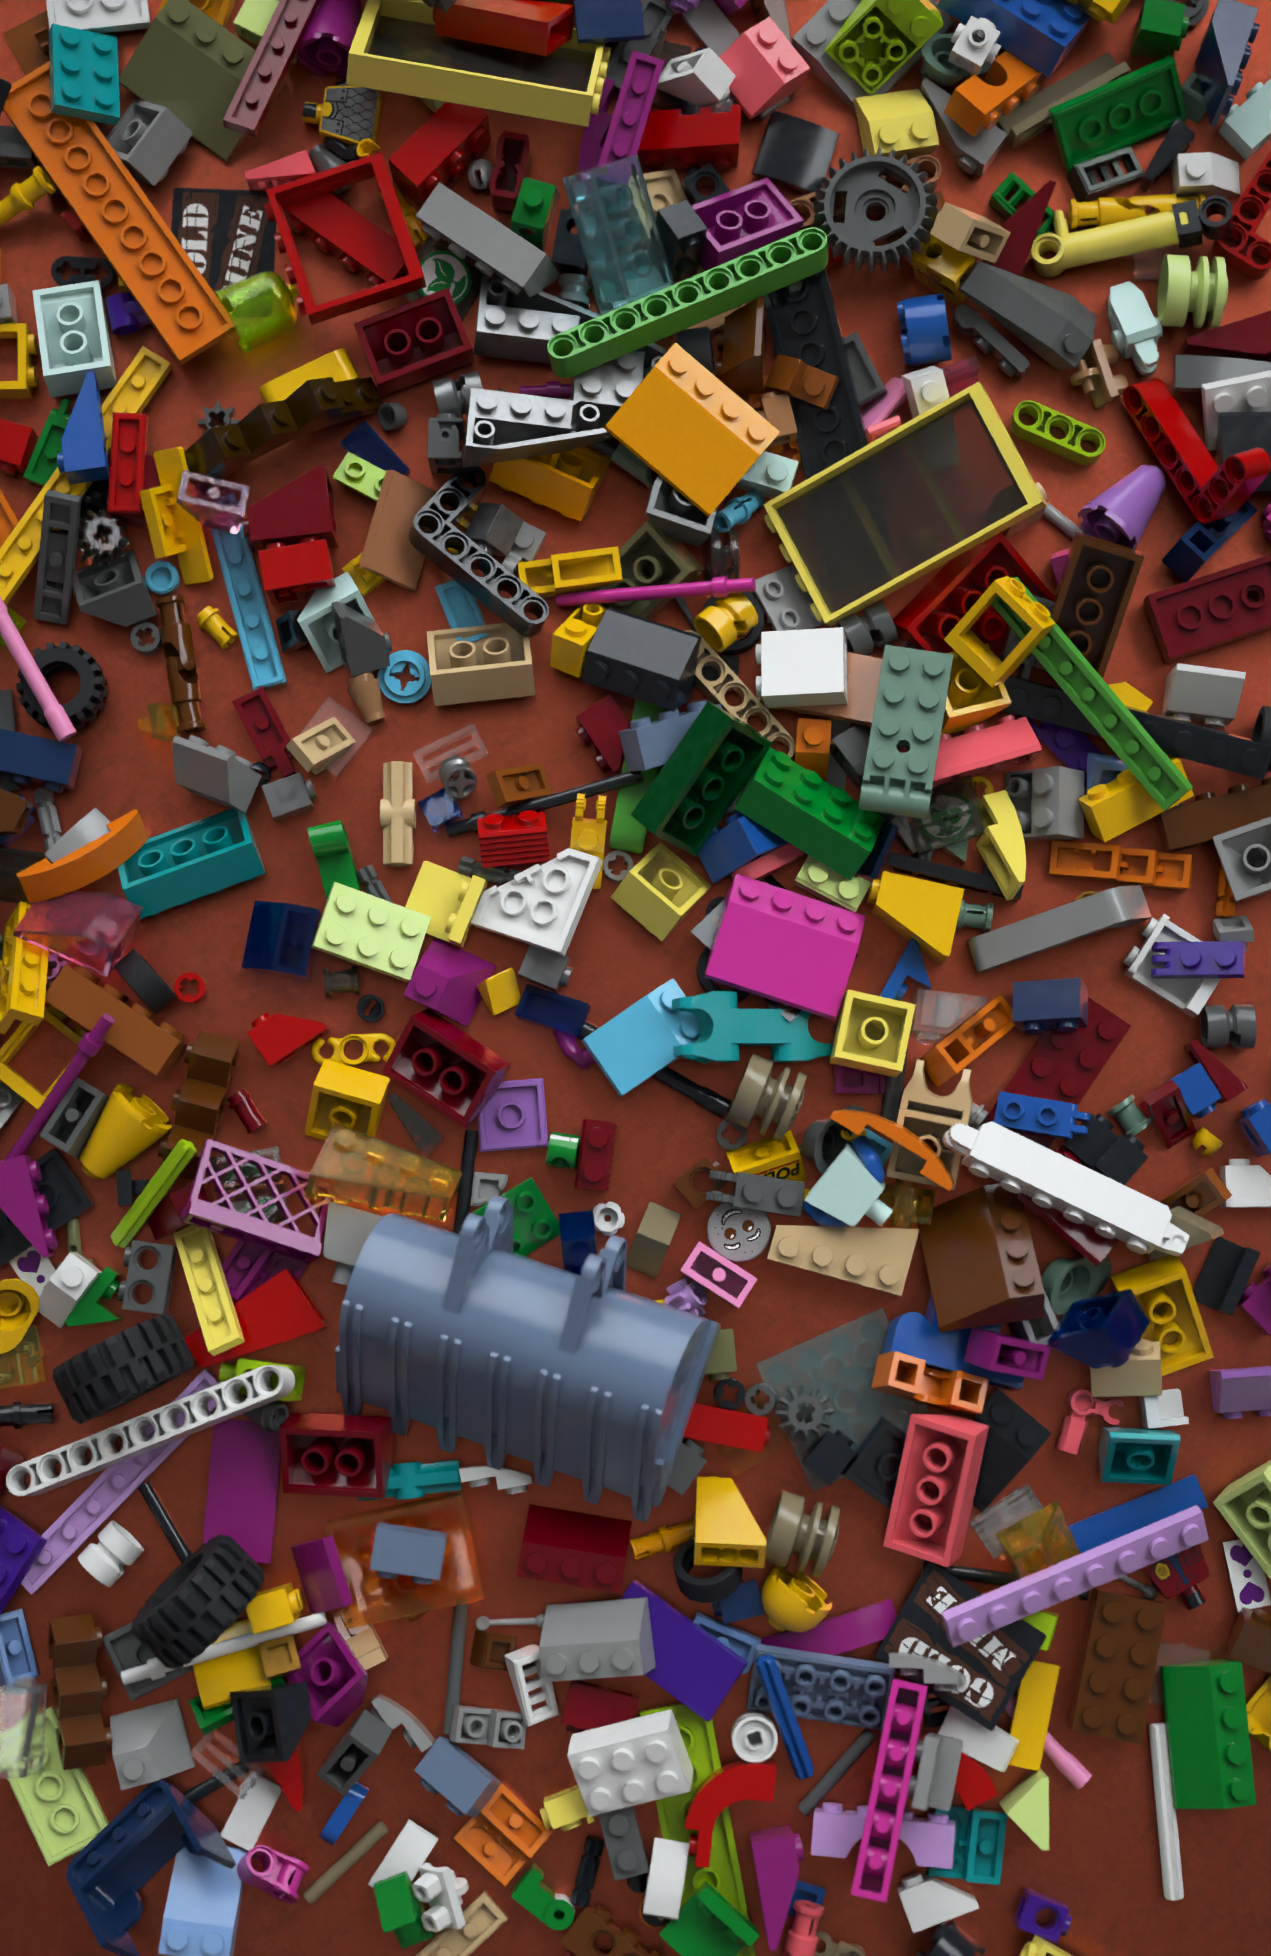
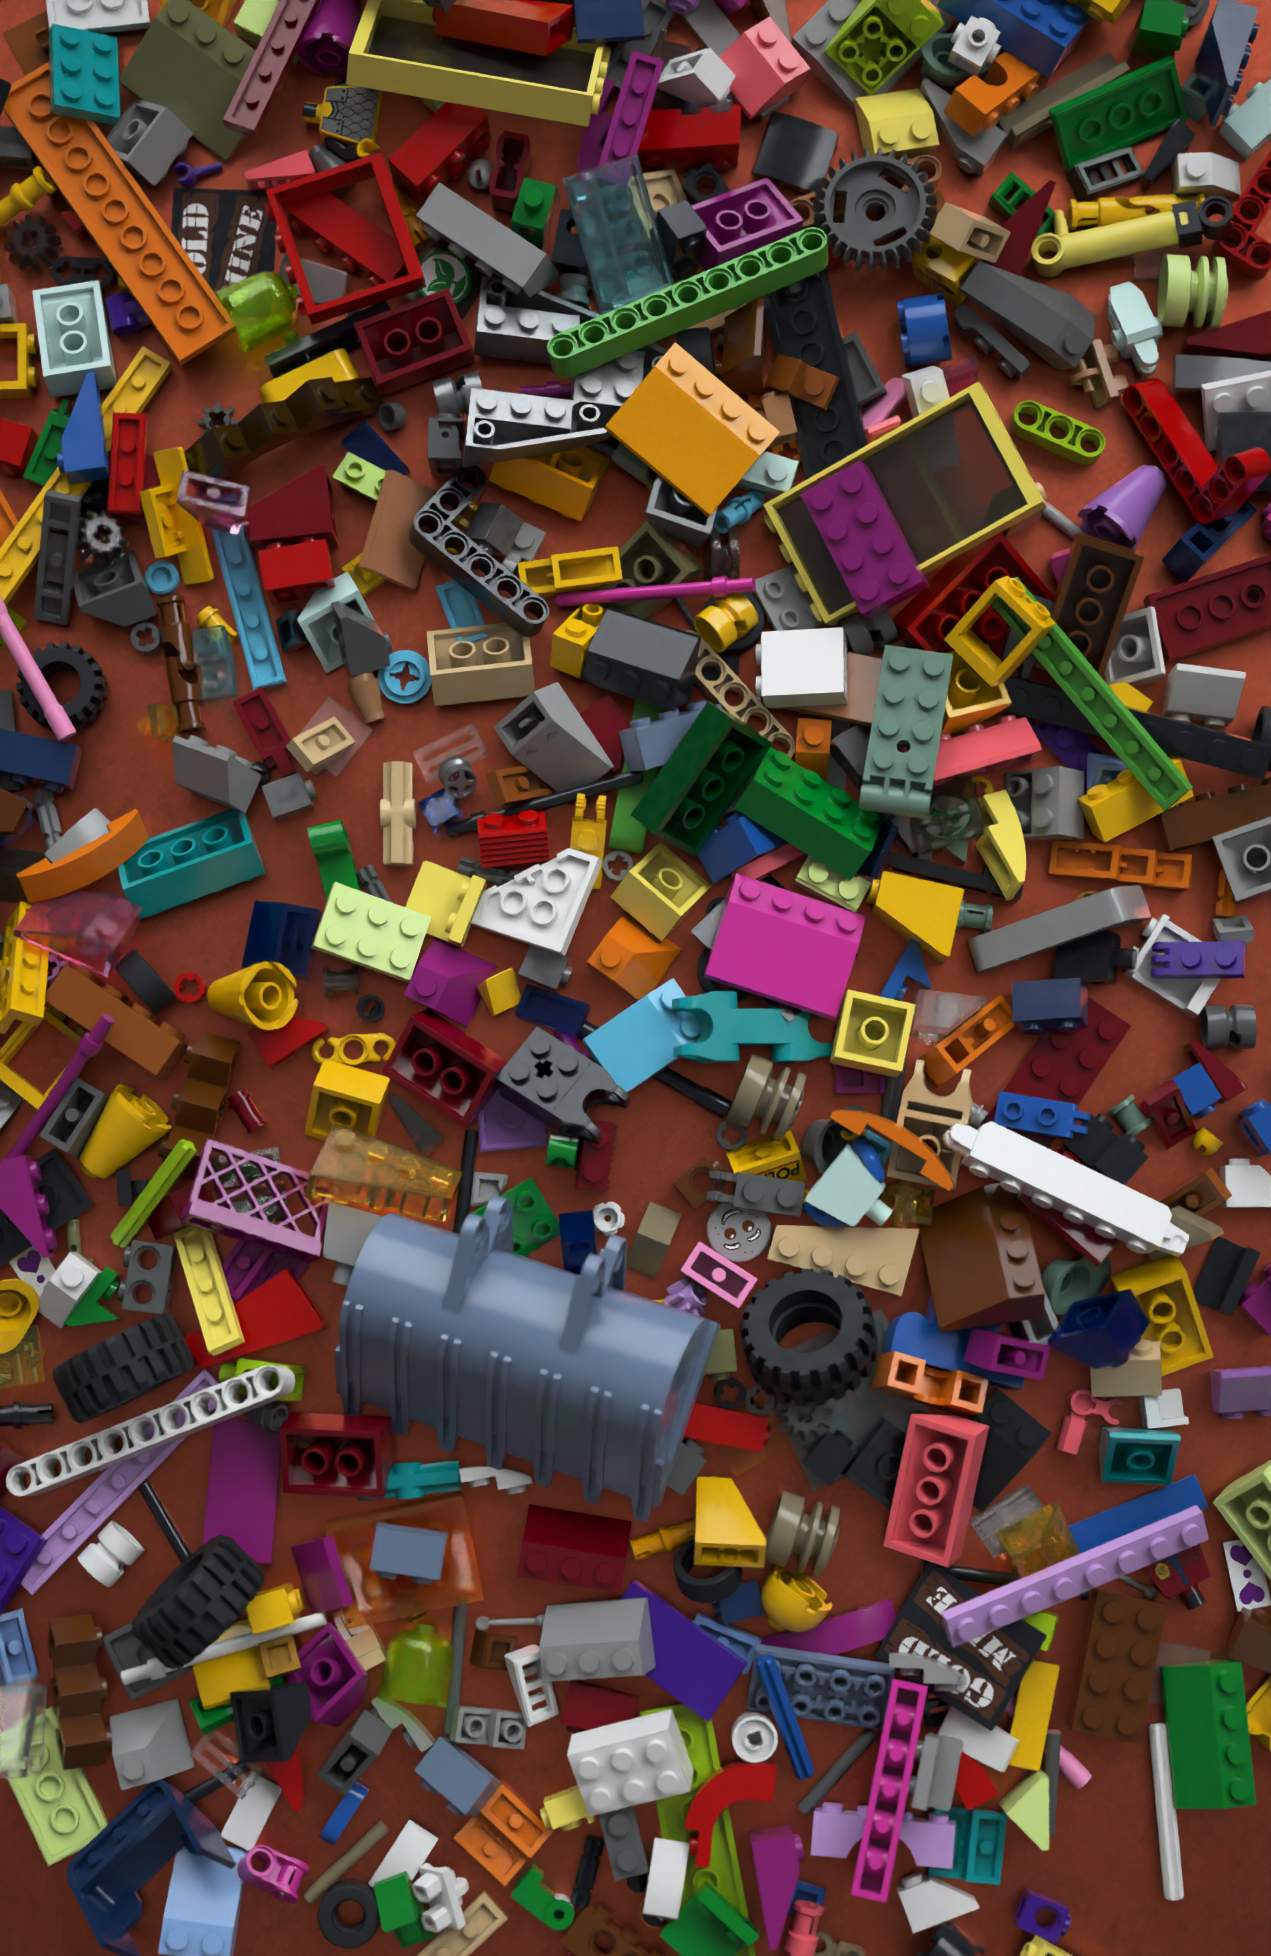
(44, 237): none -> clear smoke gear
(193, 173): none -> dark purple hand
(216, 659): none -> clear light blue slope
(256, 995): none -> yellow cone
(323, 281): none -> light grey slope
(331, 338): none -> black hinge
(333, 1929): none -> black tyre
(418, 1667): none -> clear neon green cylinder
(553, 740): none -> light grey slope
(558, 1085): none -> brick
(633, 957): none -> orange slope
(815, 1374): none -> black tyre
(864, 540): none -> magenta brick
(1052, 1771): none -> dark grey bar
(1094, 959): none -> black torso
(1137, 651): none -> white slope

